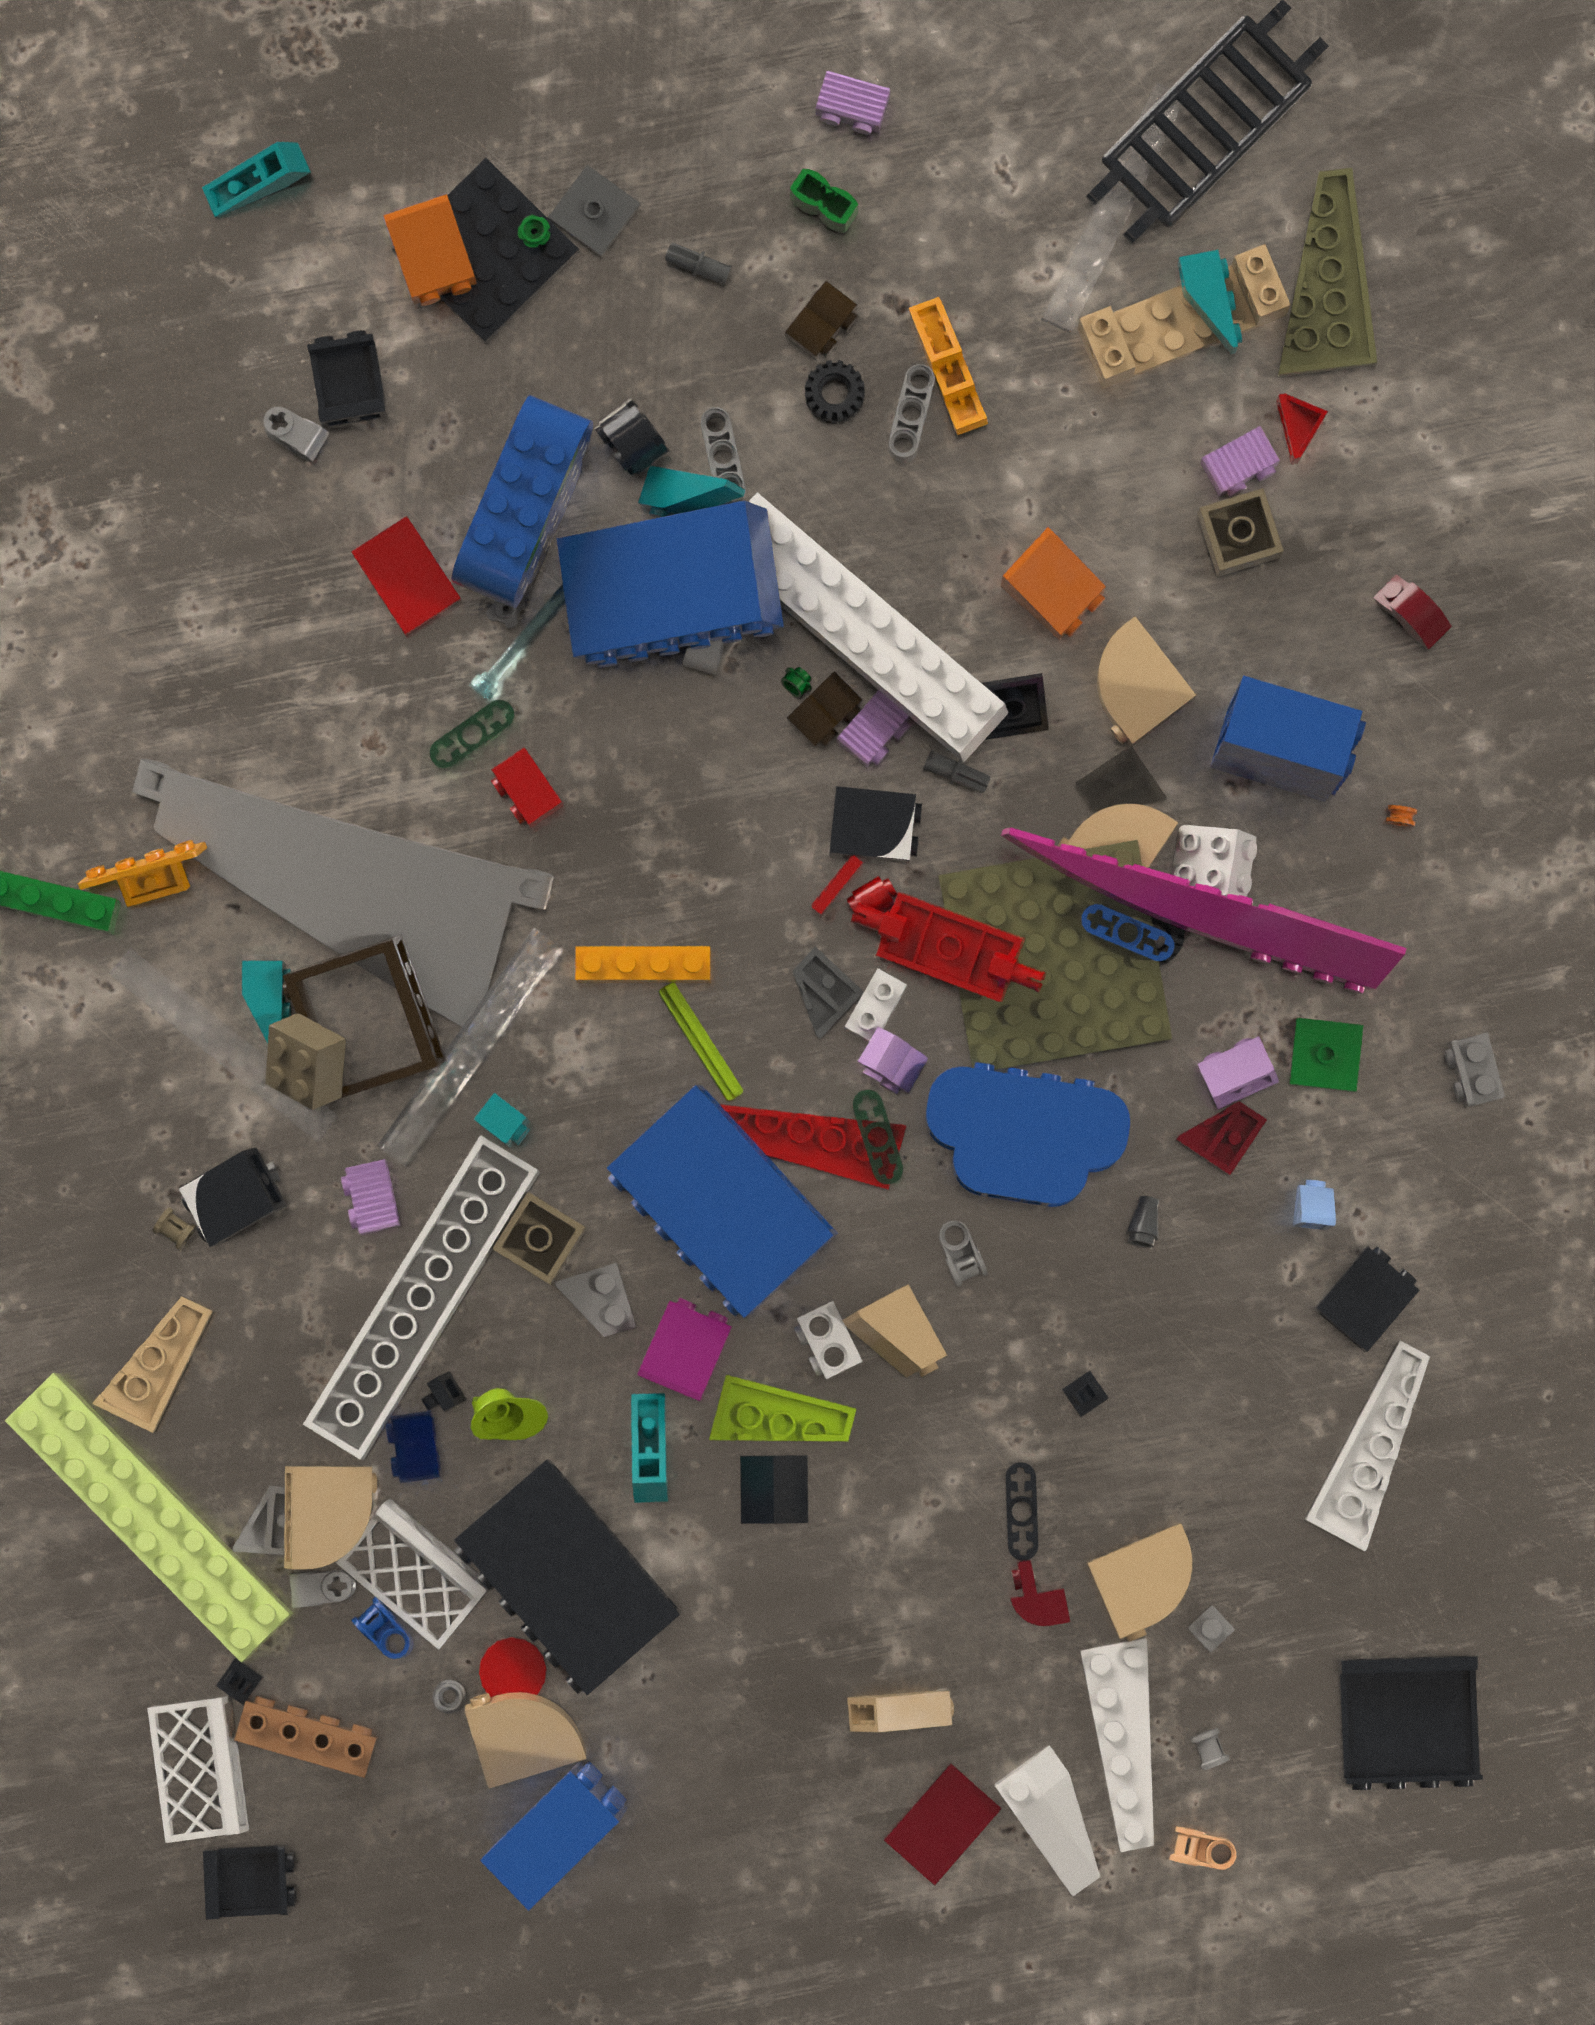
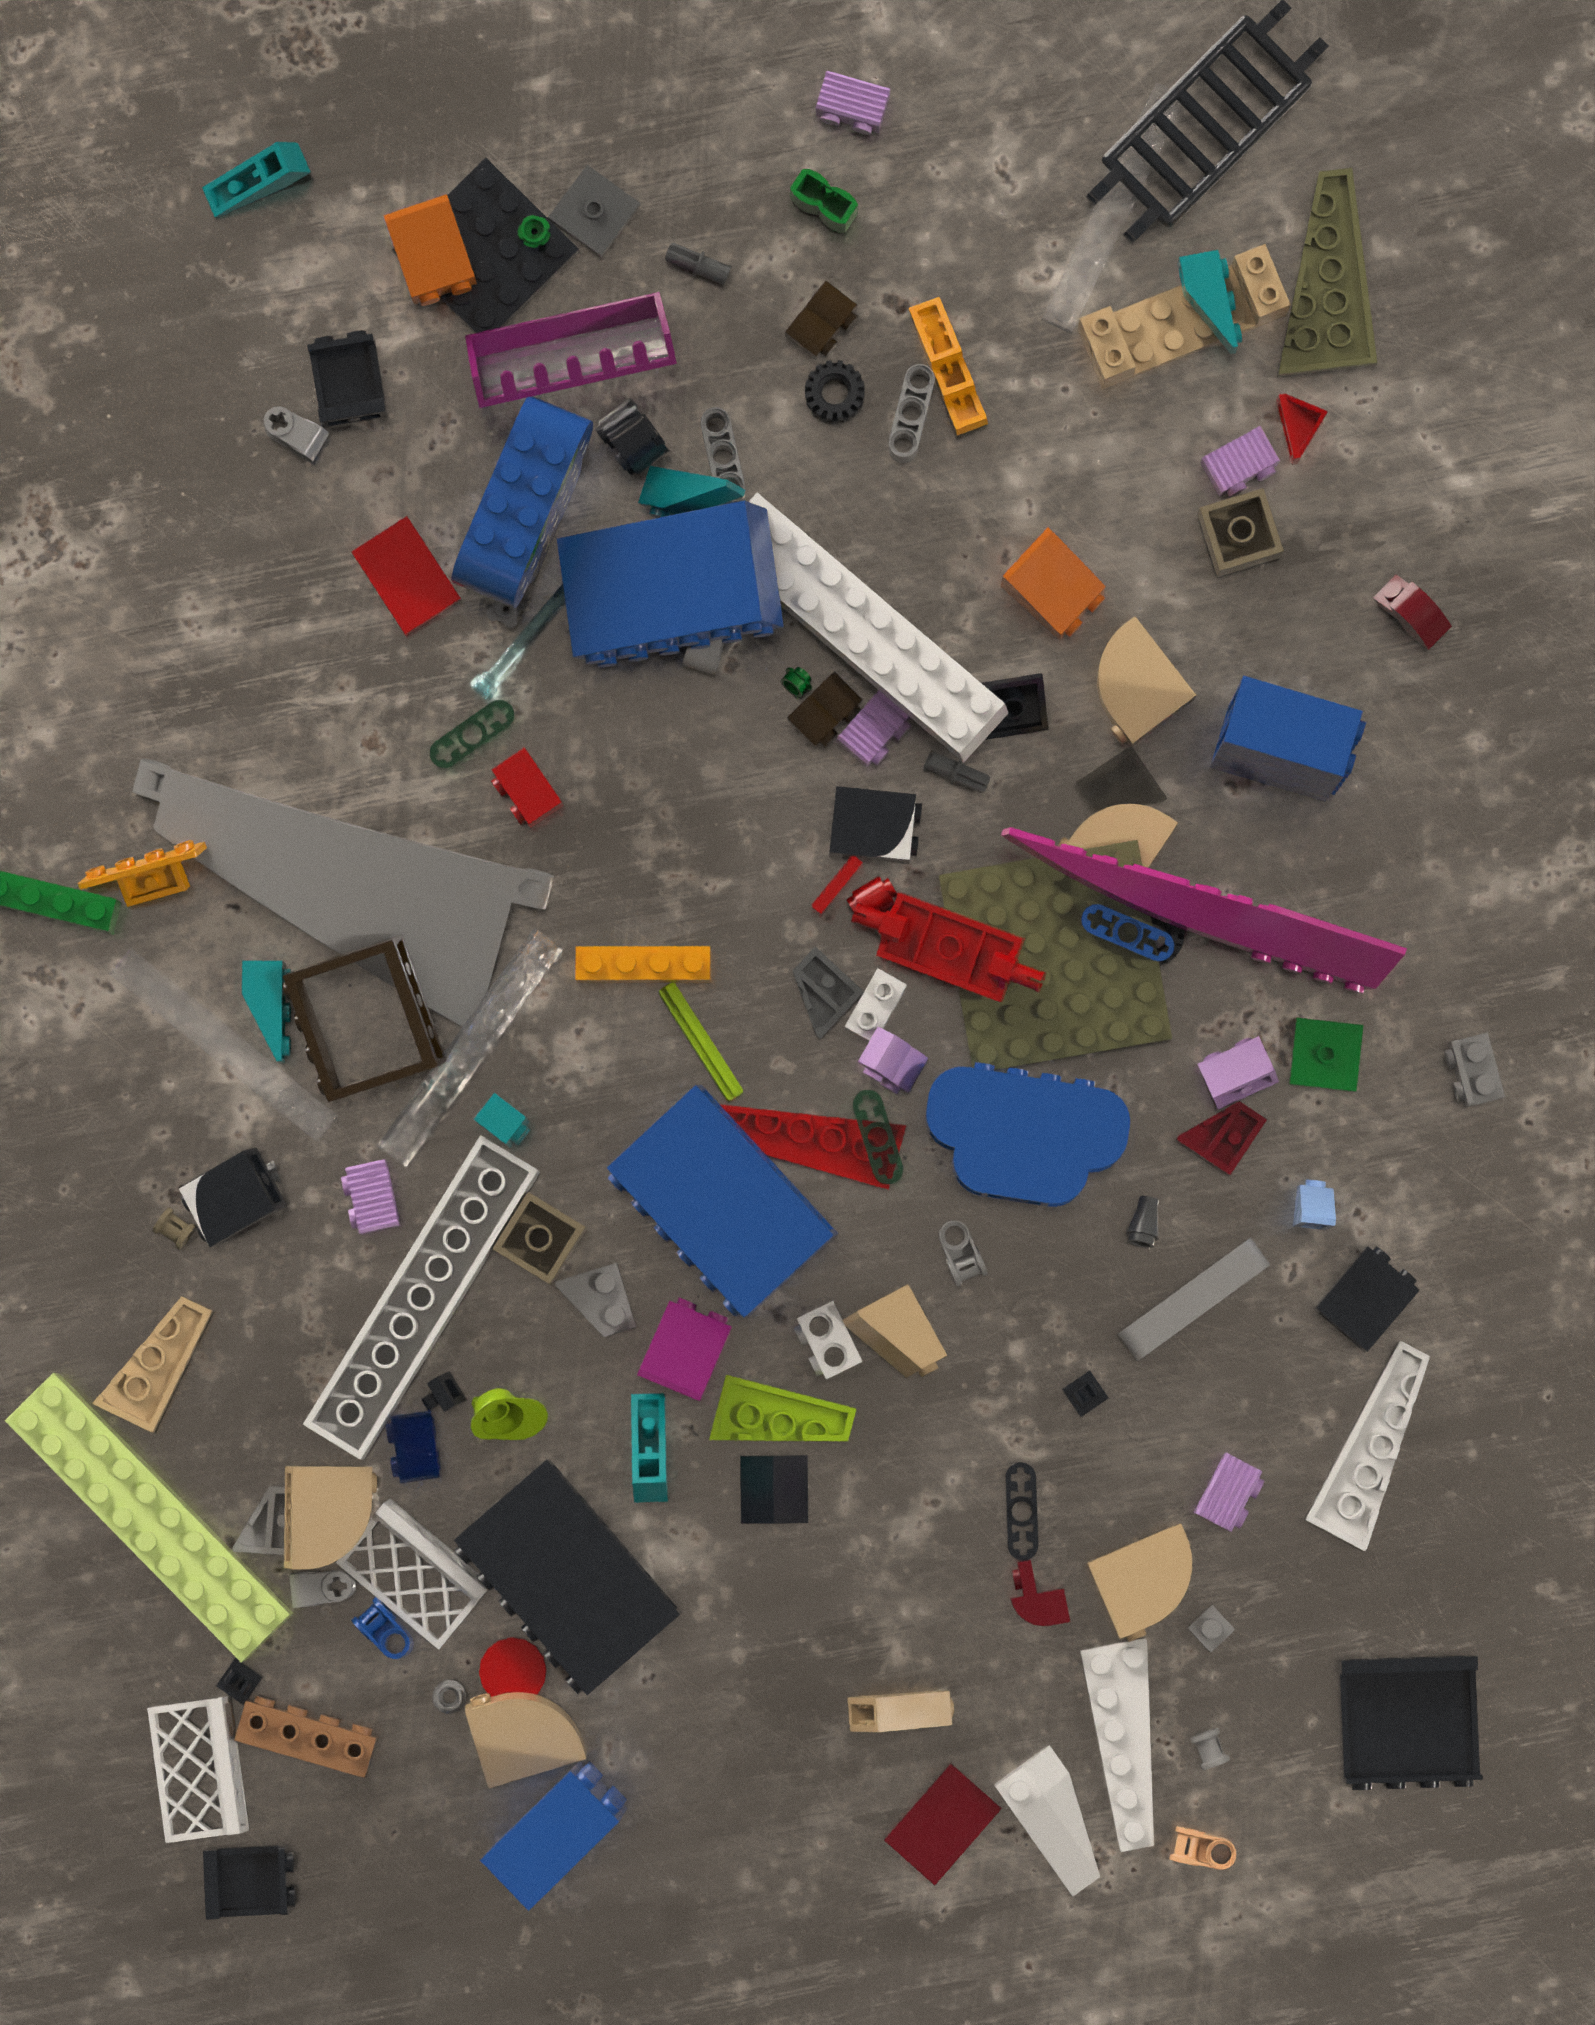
(305, 1061): dark tan brick -> none
(570, 349): none -> window
(1194, 1299): none -> light grey beam
(1215, 858): white bracket -> none
(1229, 1492): none -> lavender brick
(1401, 816): orange bush -> none

